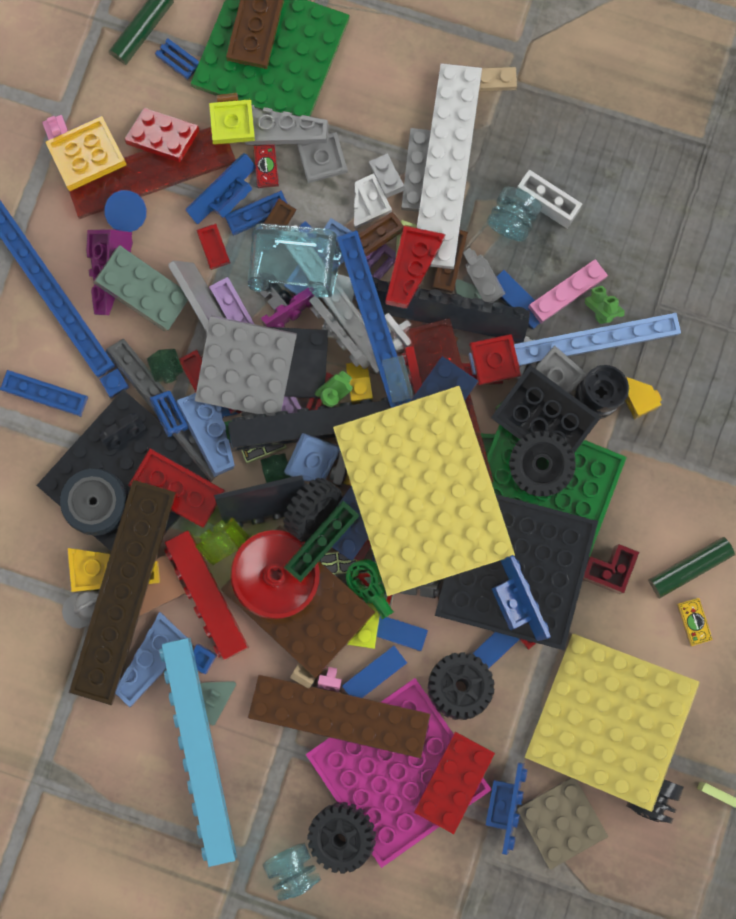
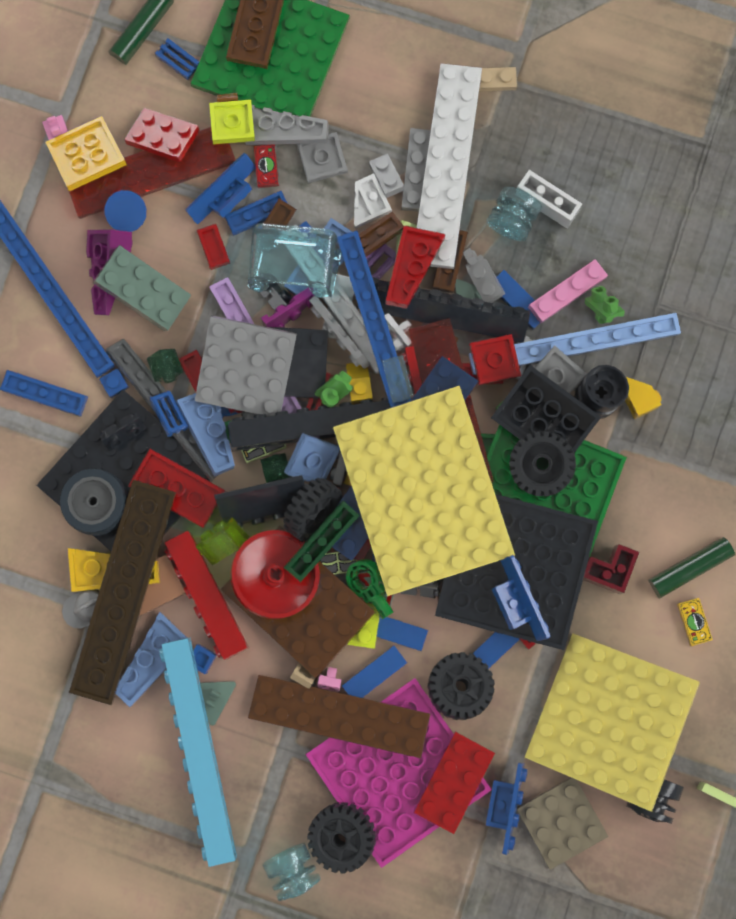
(196, 291): light grey tile -> none

